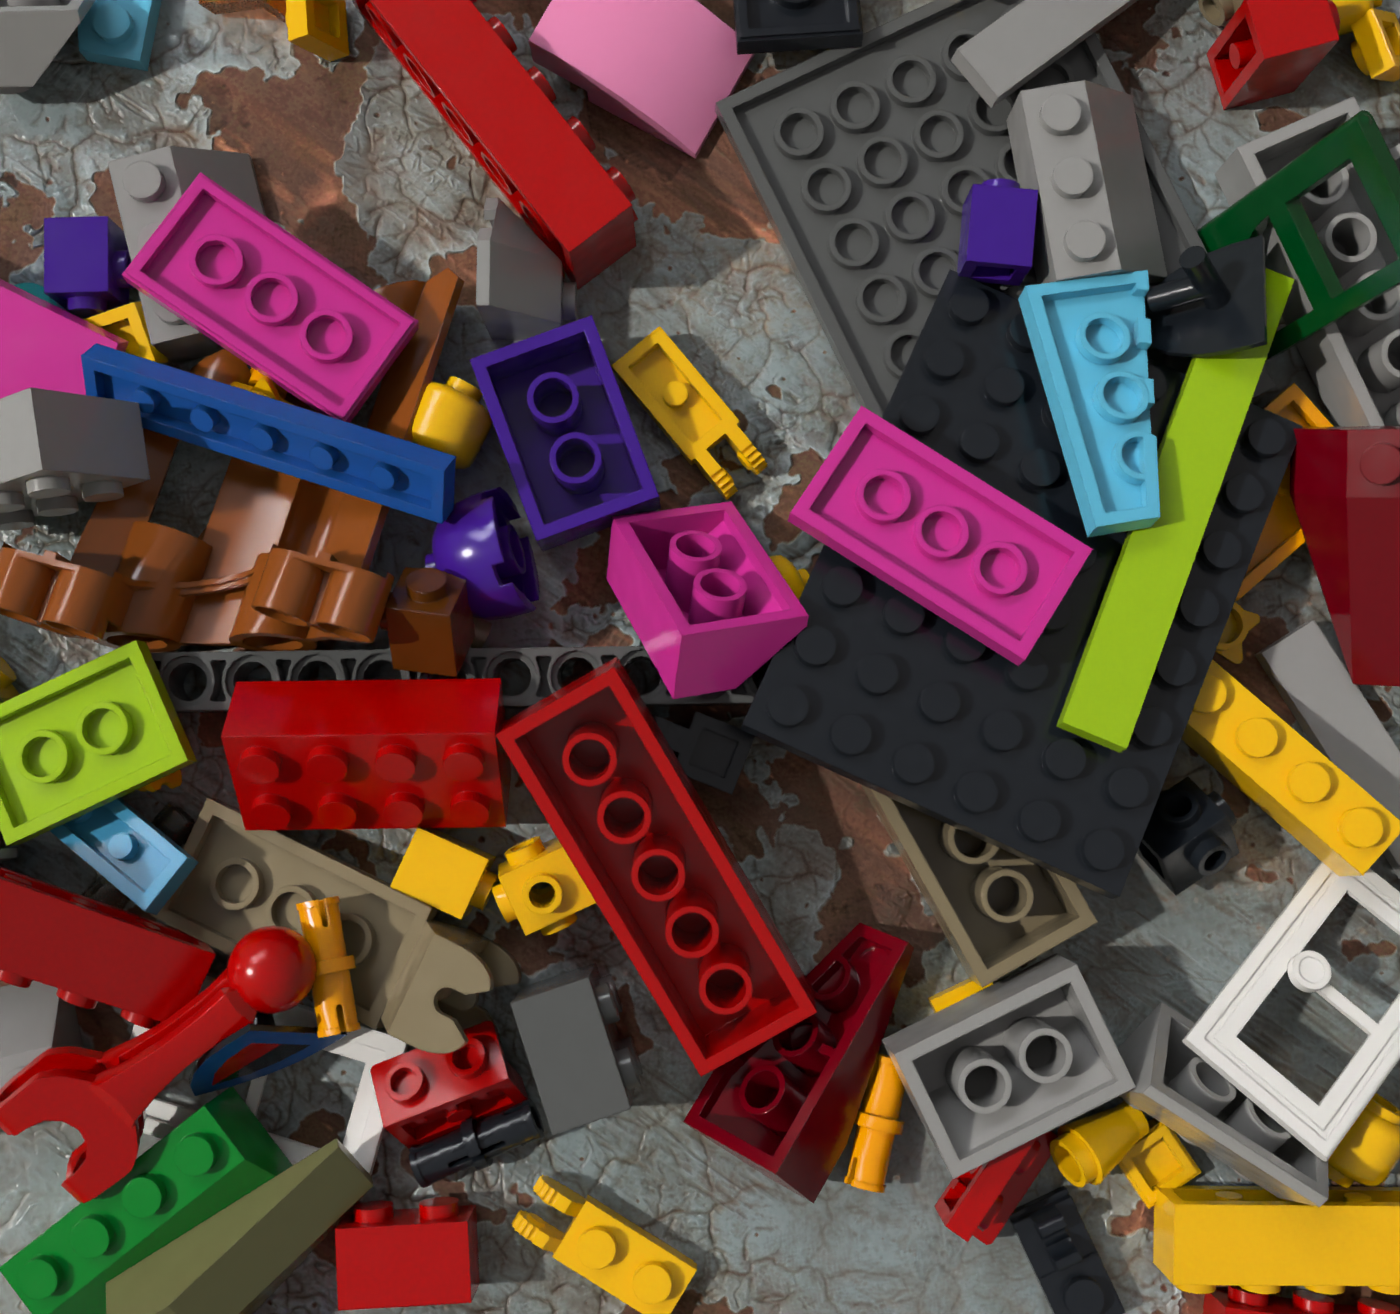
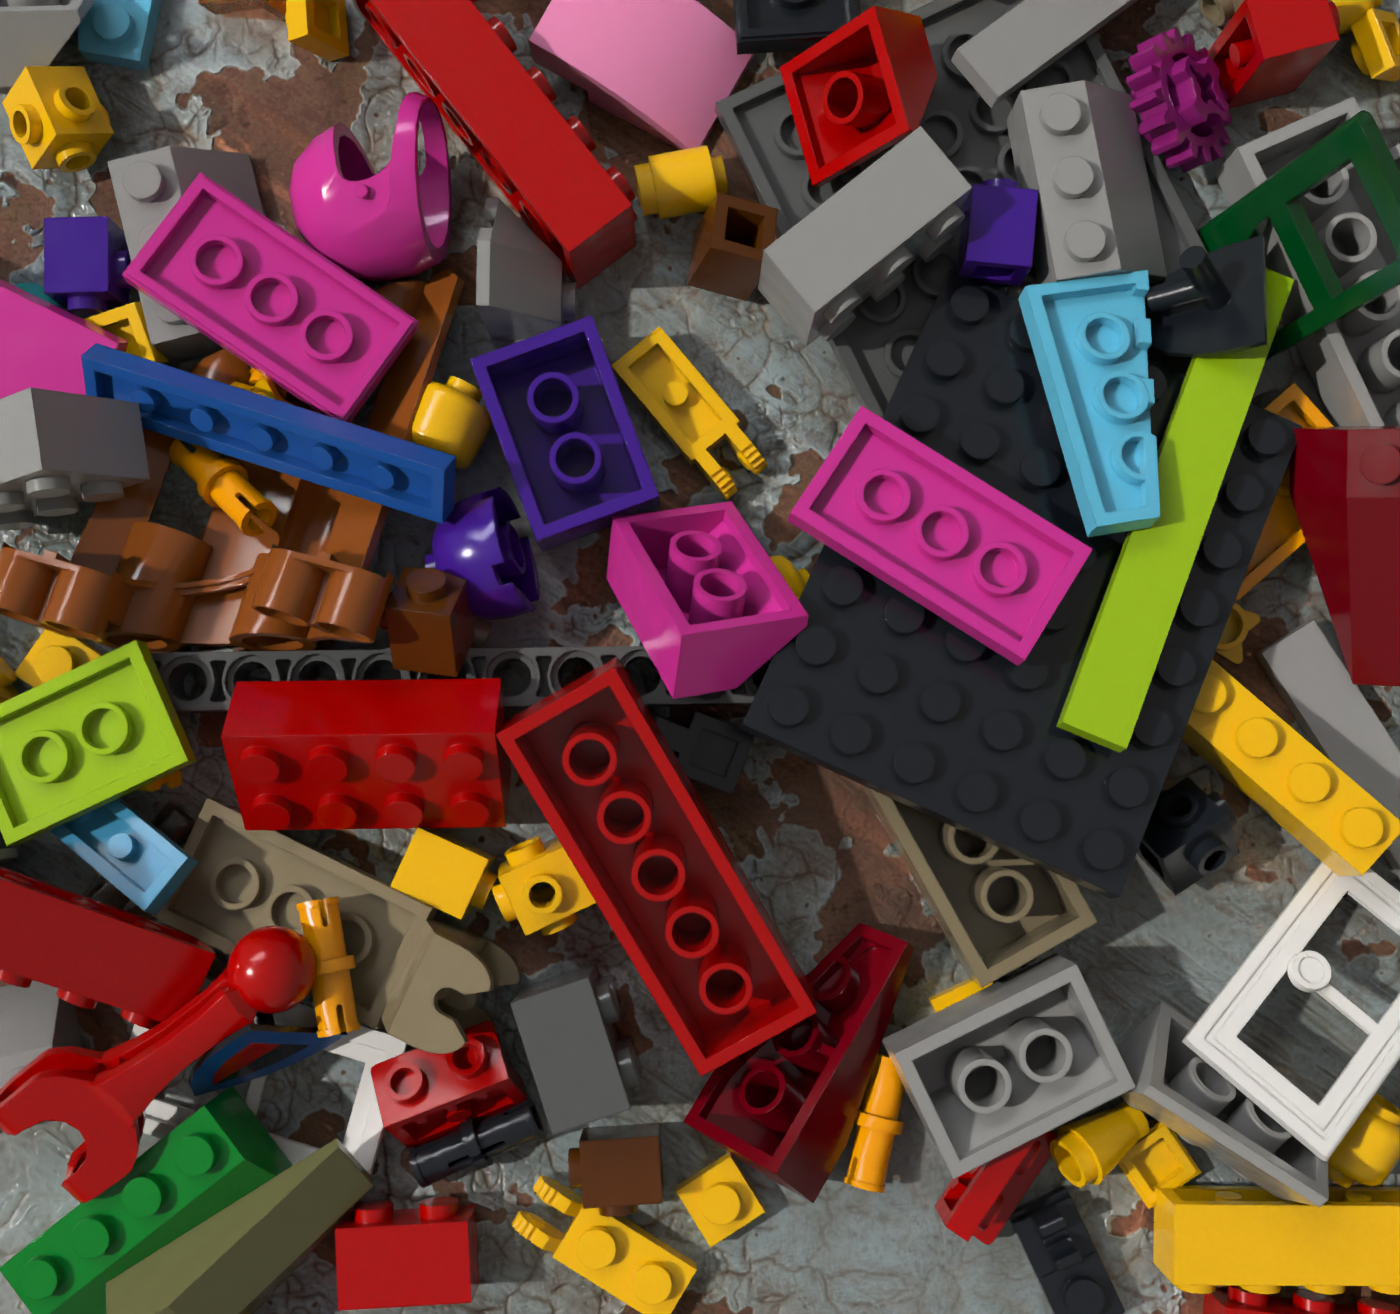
(54, 656): none -> yellow plate
(57, 117): none -> yellow brick
(225, 485): none -> light orange pin
(382, 221): none -> dark pink piece
(618, 1168): none -> reddish brown brick
(680, 182): none -> yellow brick
(720, 1199): none -> yellow plate
(731, 246): none -> reddish brown brick
(859, 90): none -> red slope
(864, 238): none -> light grey brick
(1179, 100): none -> magenta gear

